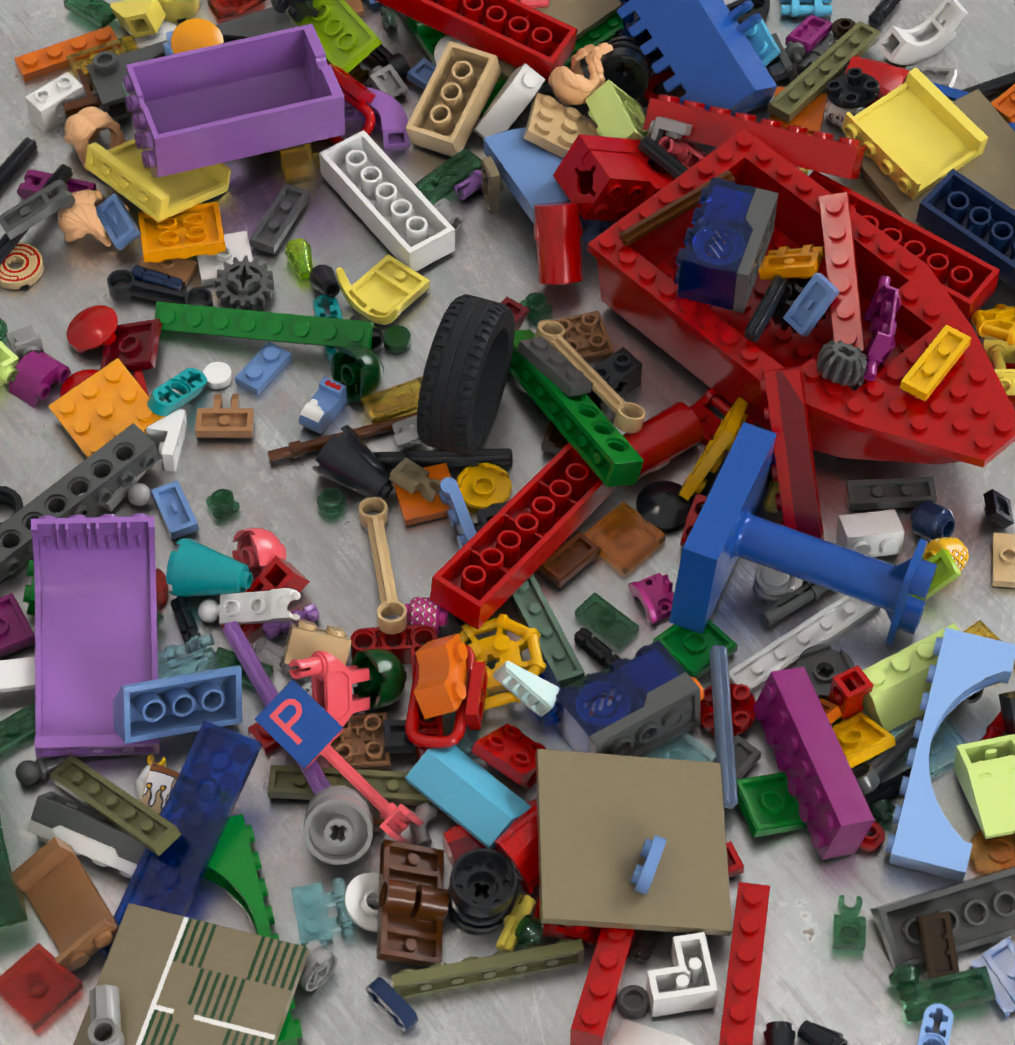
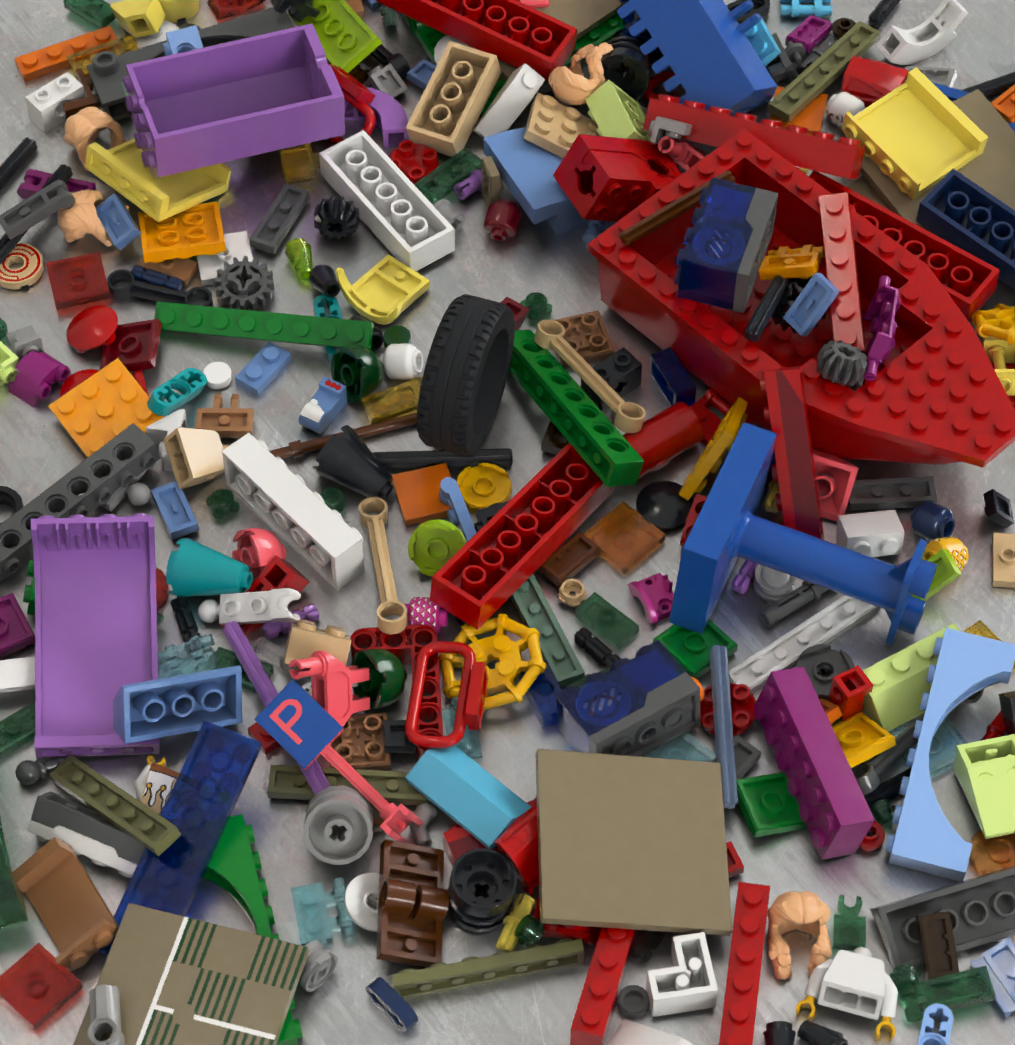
(78, 280): none -> clear red plate
(195, 34): light orange dish -> none
(195, 455): none -> tan torso
(294, 511): none -> white brick
(336, 218): none -> black gear
(402, 361): none -> white head
(406, 433): light grey bracket -> none
(413, 477): dark tan plate -> none
(414, 160): none -> red dish
(434, 545): none -> lime tile
(441, 675): orange brick -> none
(502, 219): none -> dark red head
(510, 754): red plate -> none
(528, 688): light aqua slope -> none
(555, 366): dark grey plate -> none
(558, 243): red piece -> none
(572, 586): none -> tan plate
(644, 874): medium blue plate -> none
(662, 157): black axle -> none
(669, 372): none -> clear blue piece
(746, 575): none -> medium lavender axle
(801, 912): none -> light nougat hair
(834, 483): none -> coral slope
(853, 89): black dish -> none
(853, 985): none -> white torso
(935, 363): yellow plate -> none

